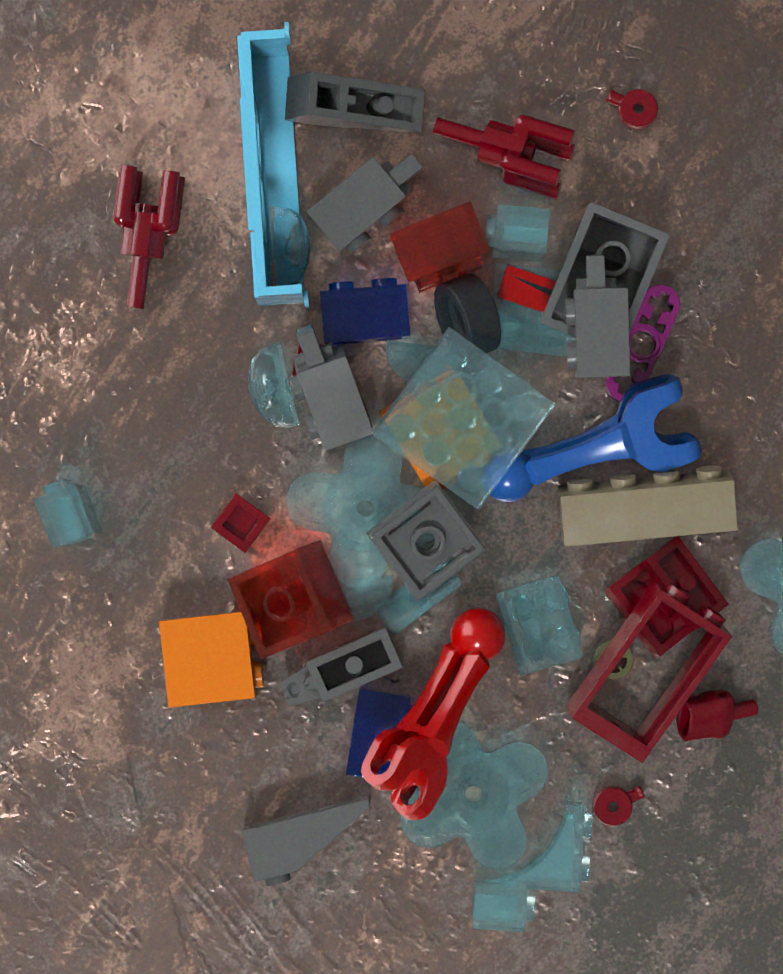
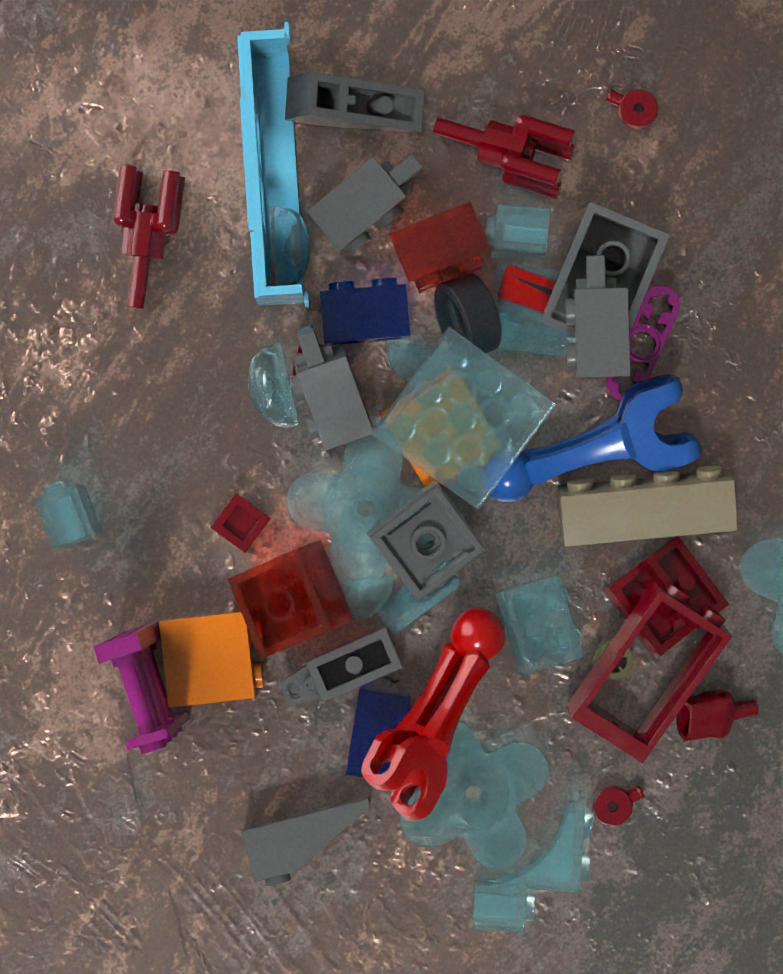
(144, 687): none -> magenta fence

